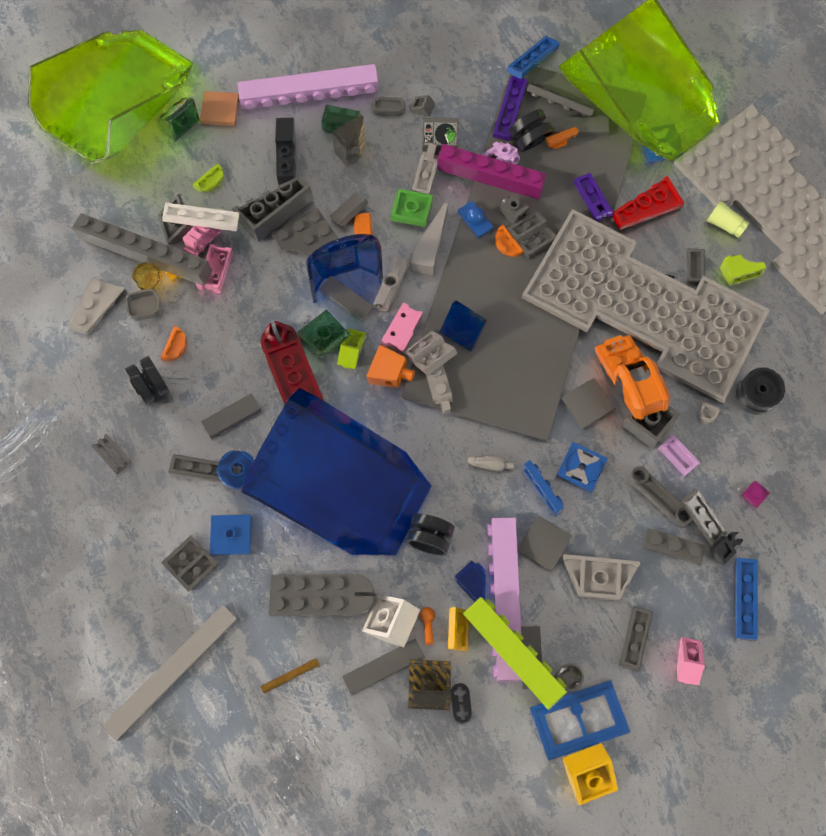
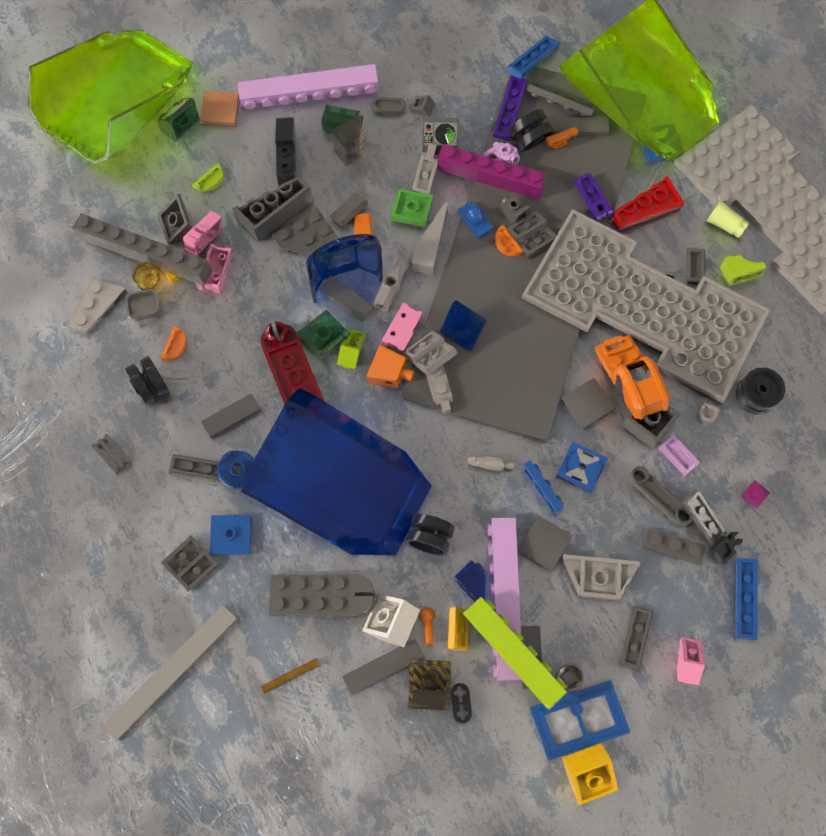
(200, 216): white plate -> none

